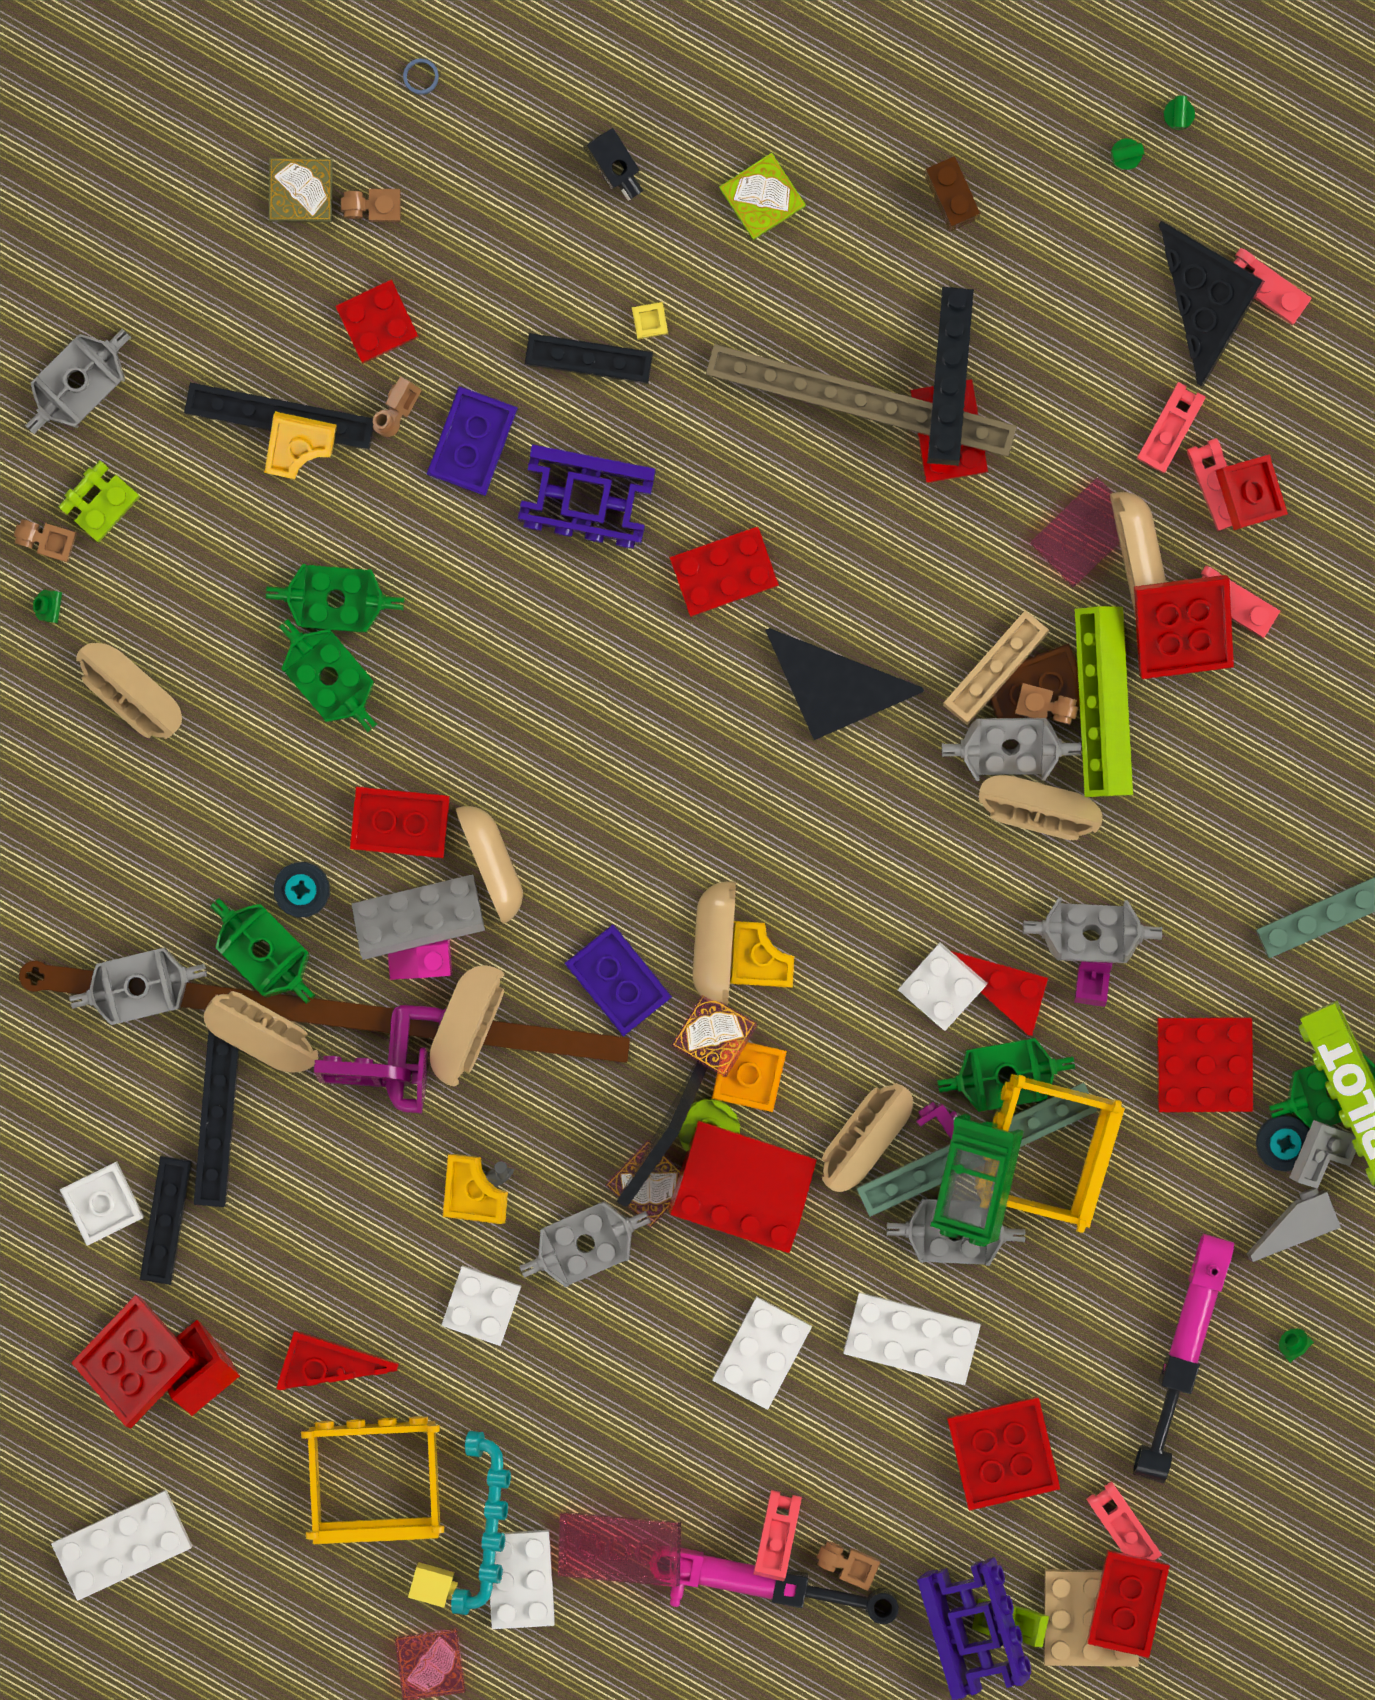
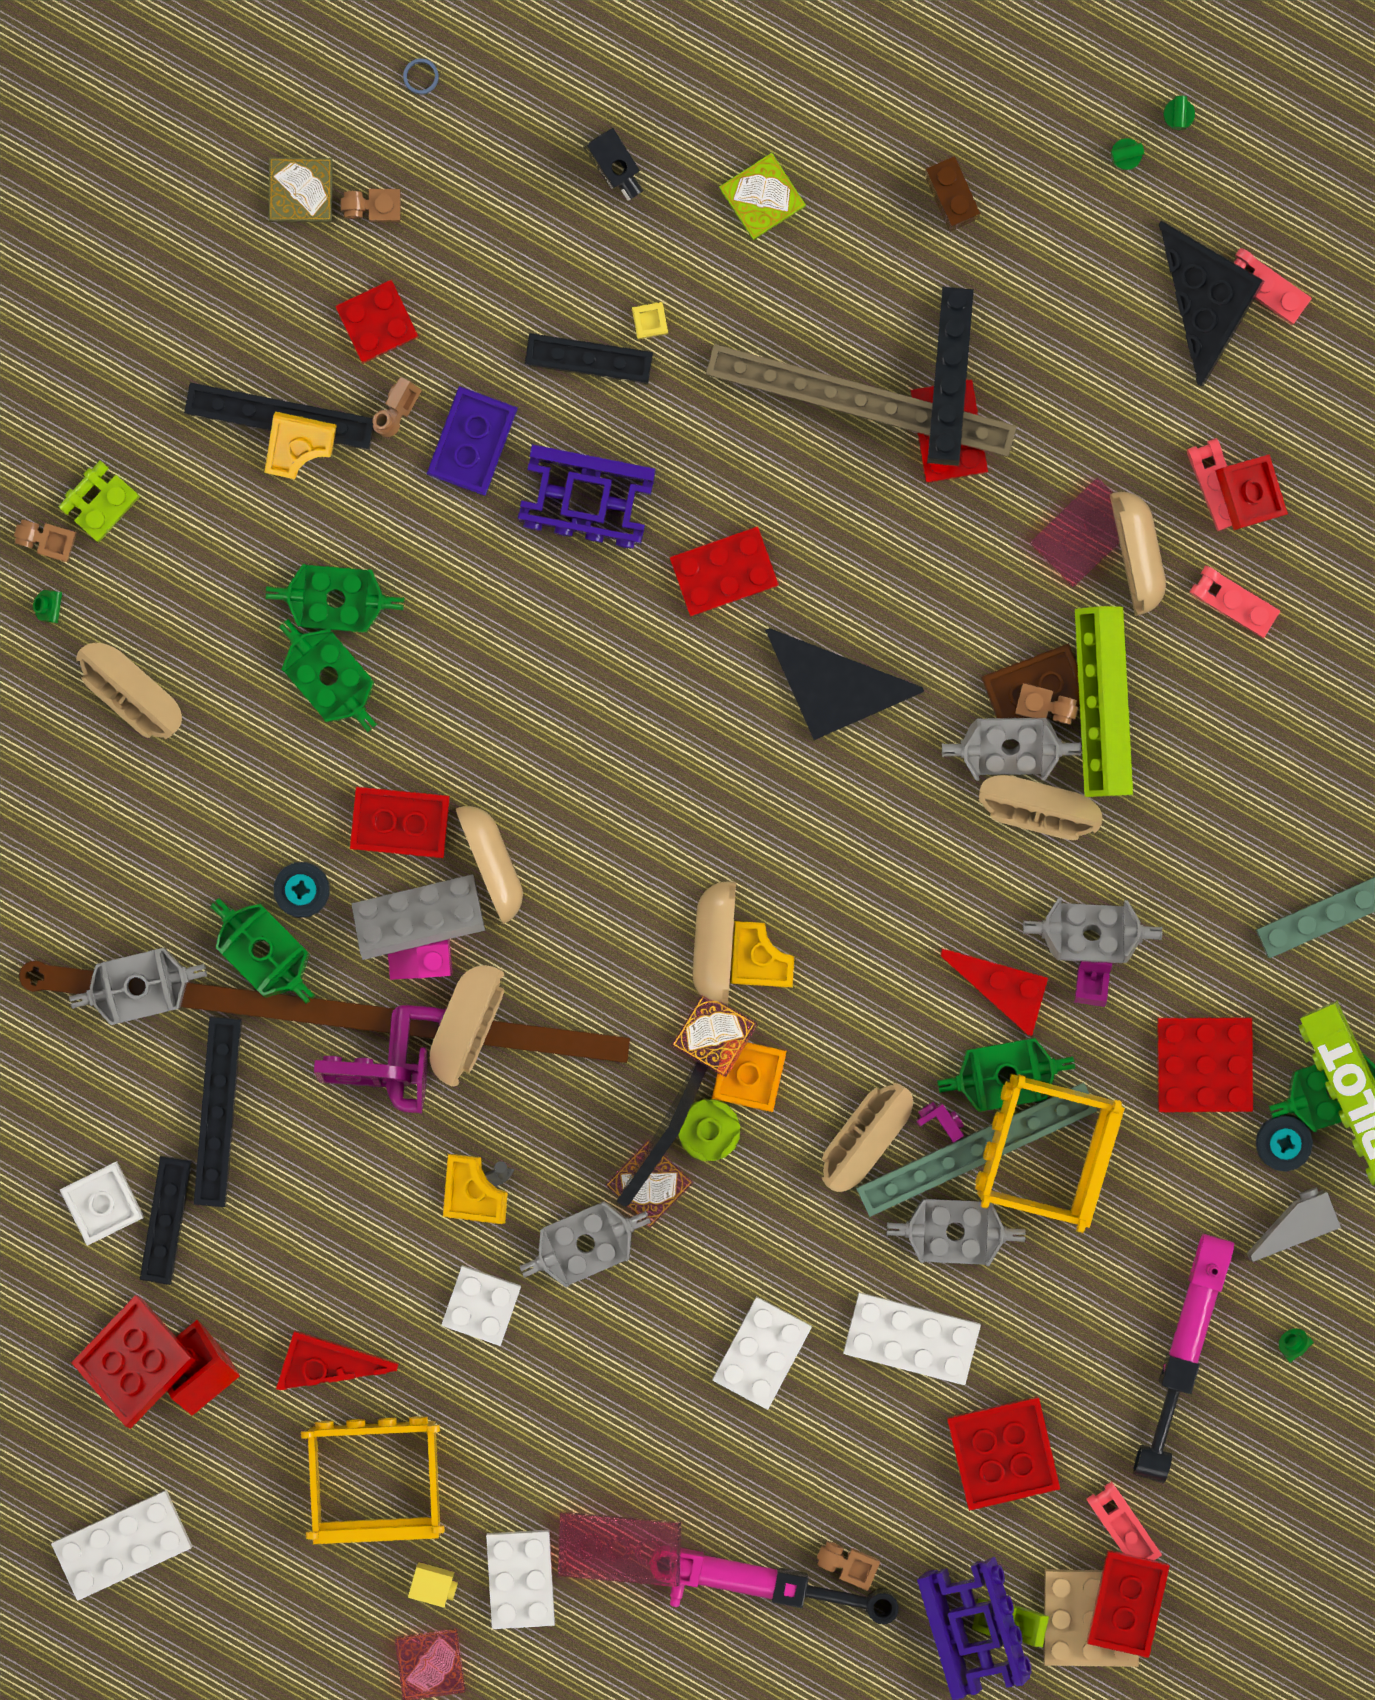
(101, 371): light grey plate -> none
(259, 1032): tan brick -> none
(493, 1511): teal bar -> none
(618, 980): dark purple tile -> none
(742, 1186): red slope -> none
(777, 1536): coral plate -> none
(942, 986): white plate -> none
(976, 1181): green door -> none
(996, 667): tan plate -> none
(1170, 429): coral plate -> none
(1184, 626): red plate -> none
(1321, 1146): light grey plate -> none

